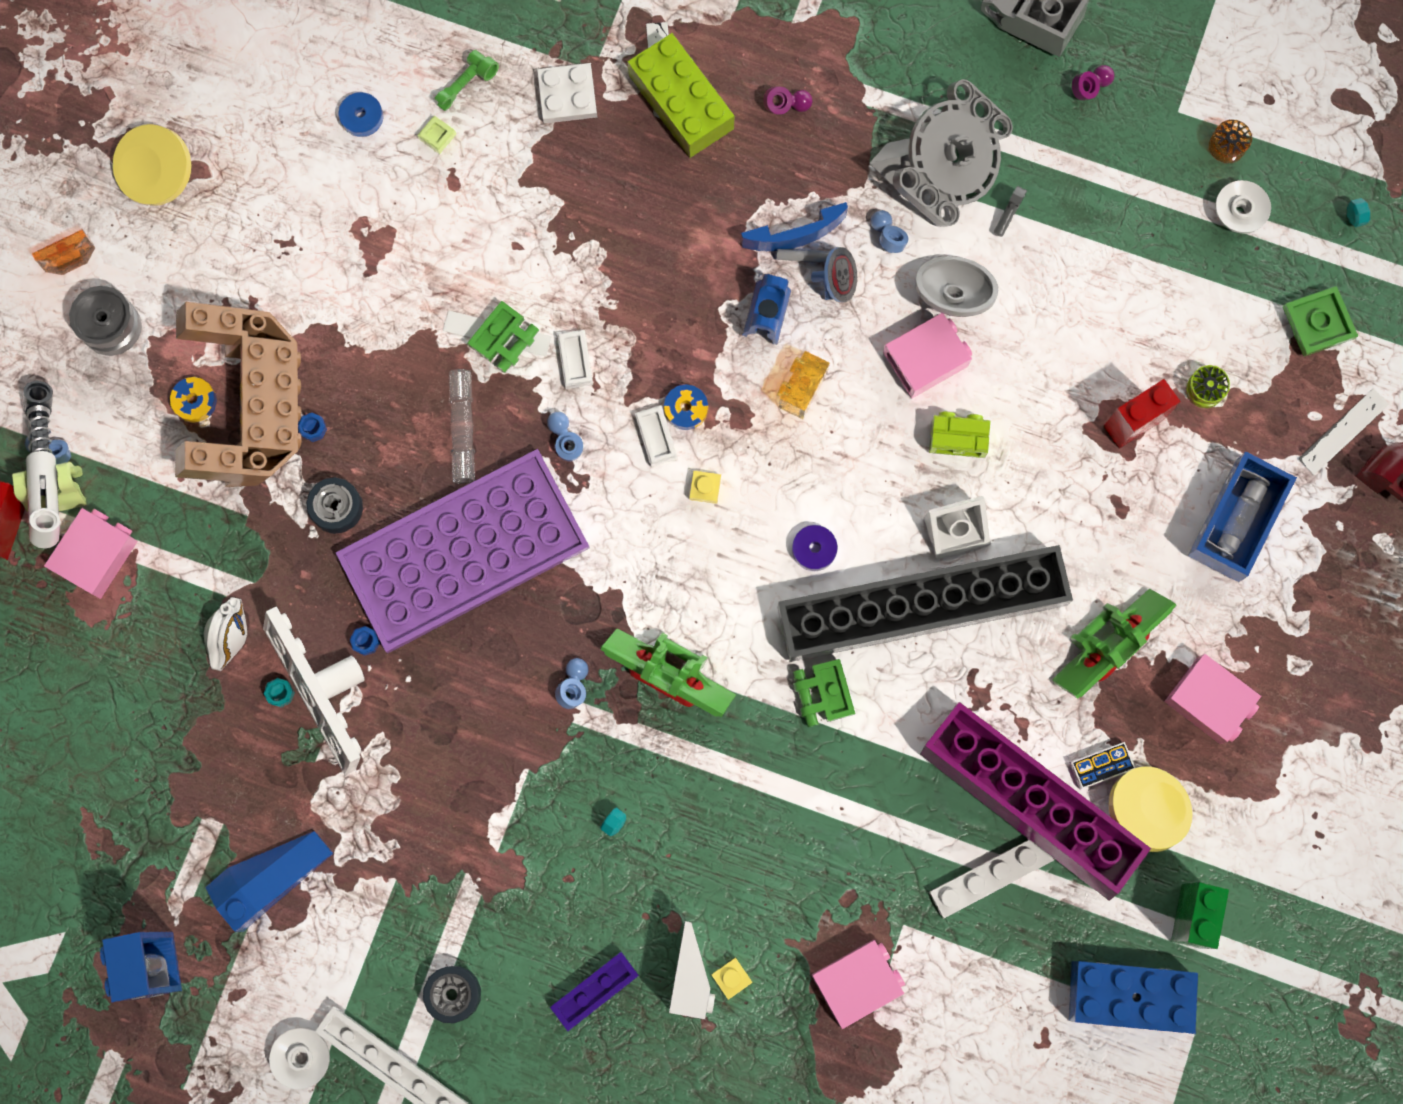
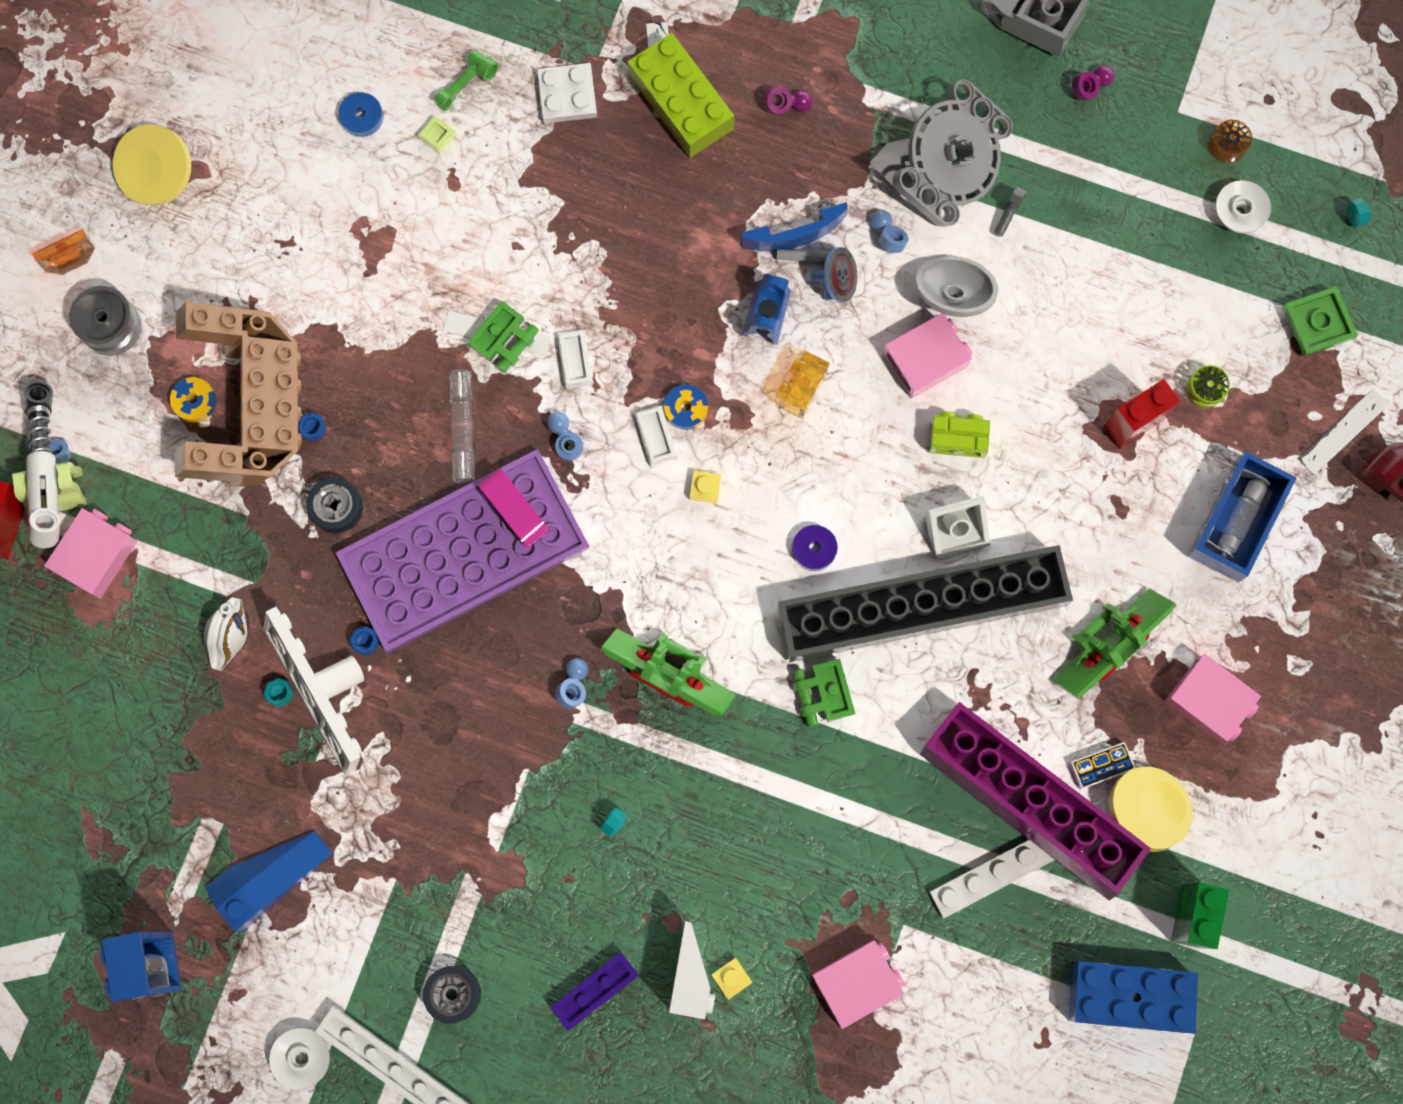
(513, 507): none -> dark pink beam

